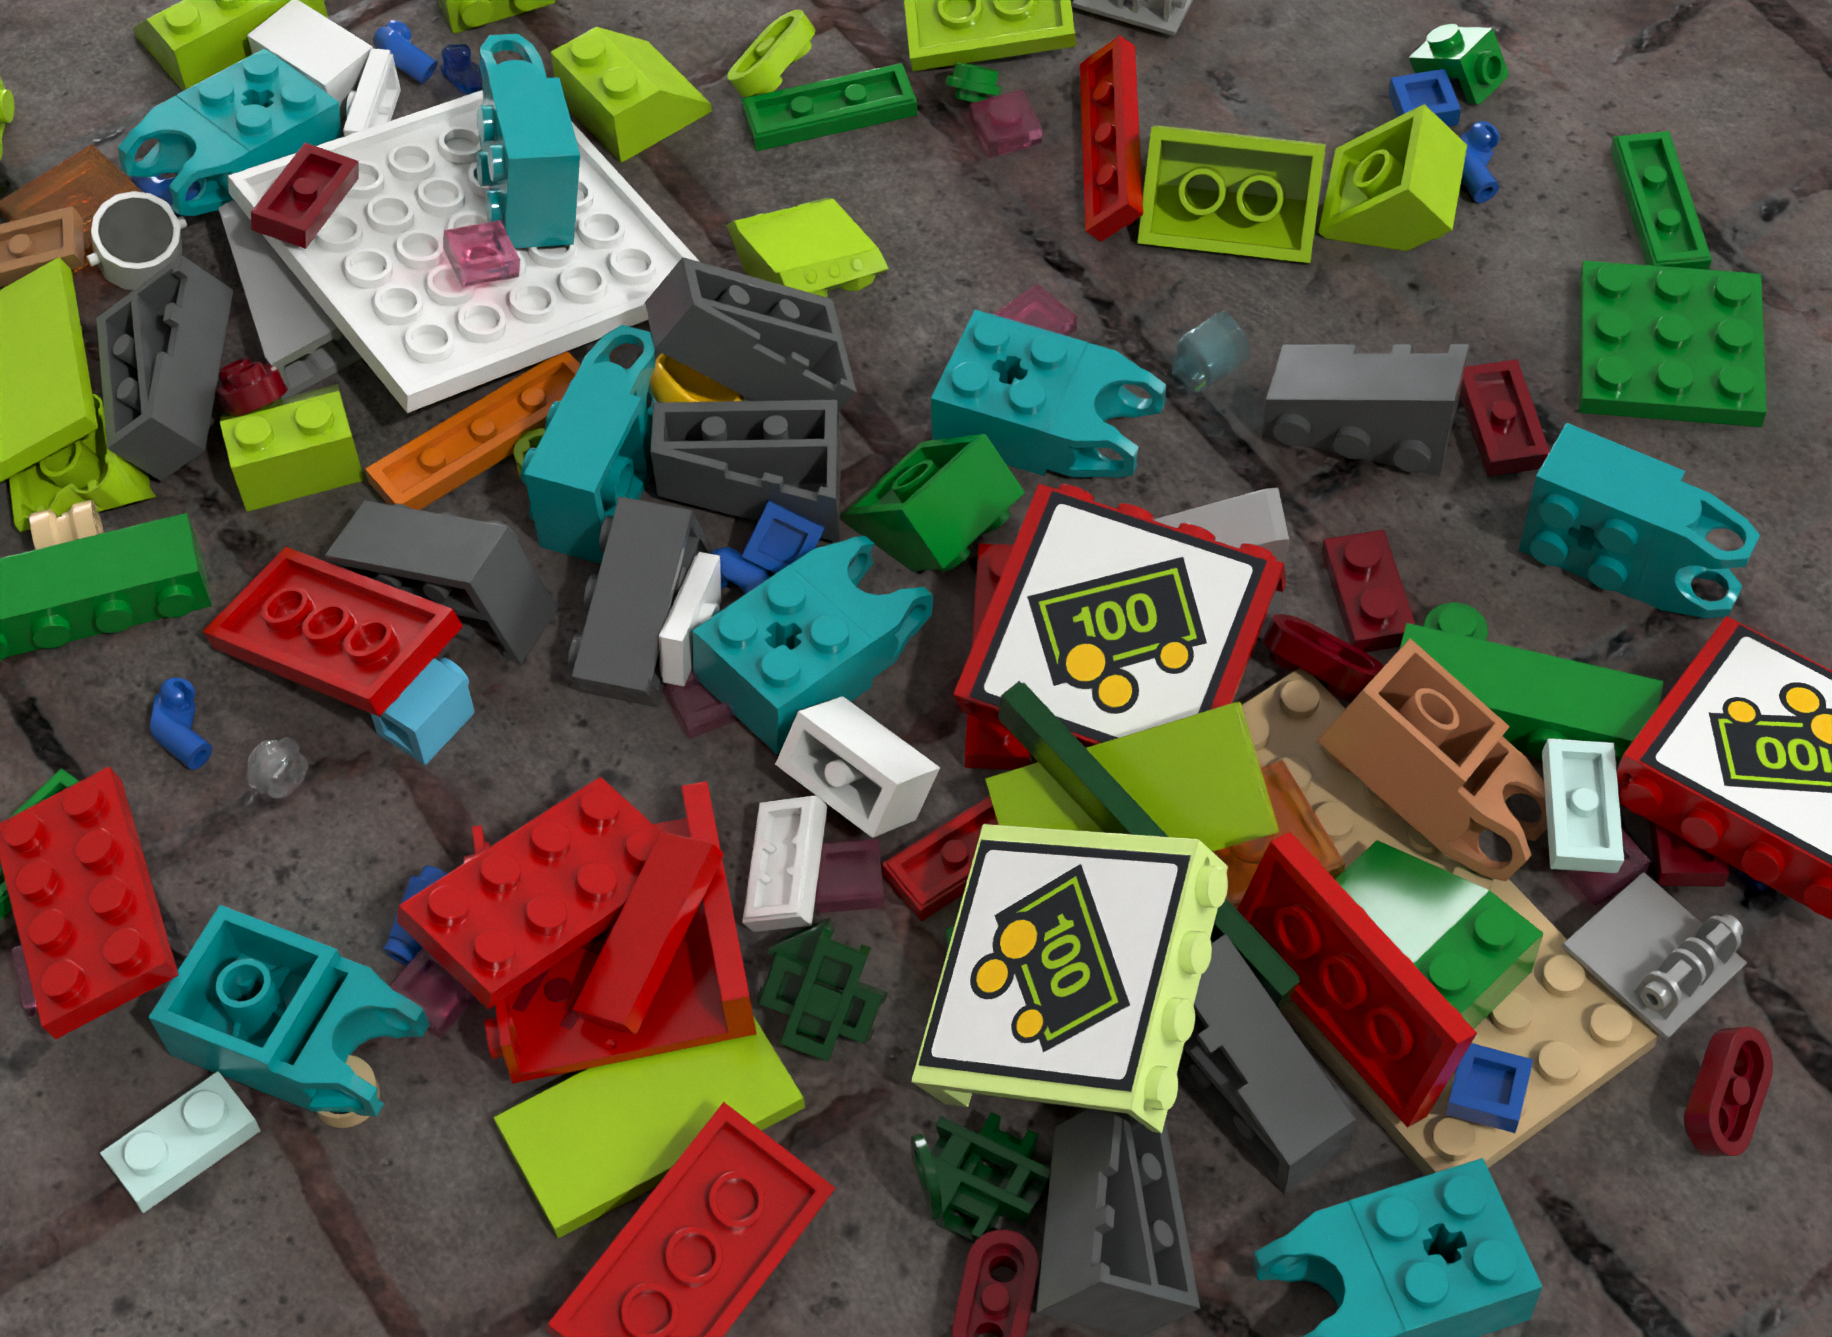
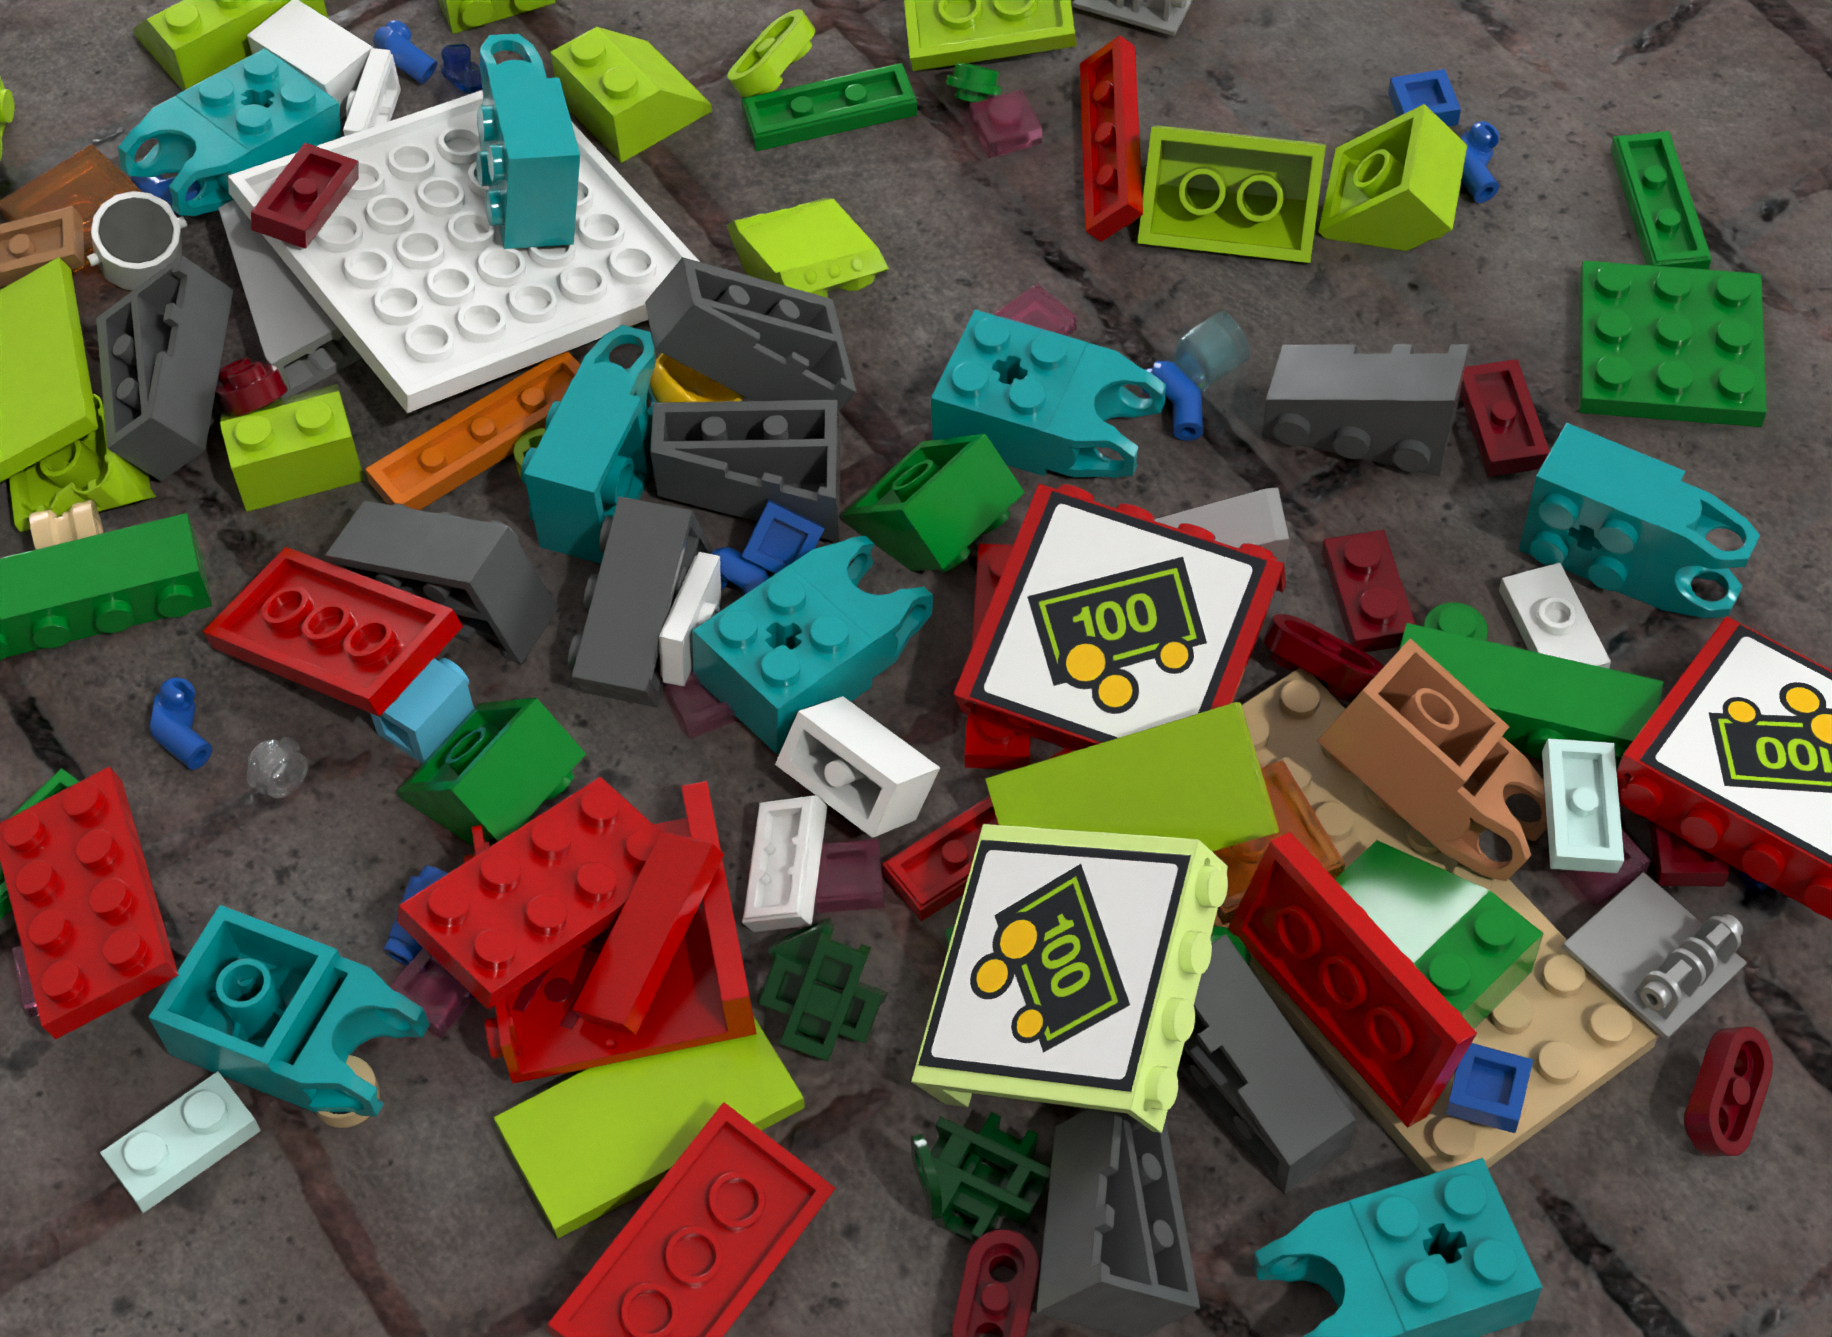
(481, 253): clear pink plate -> none
(494, 770): none -> green slope
(1119, 813): dark green tile -> none
(1185, 399): none -> blue arm
(1464, 54): green bracket -> none
(1552, 615): none -> white plate

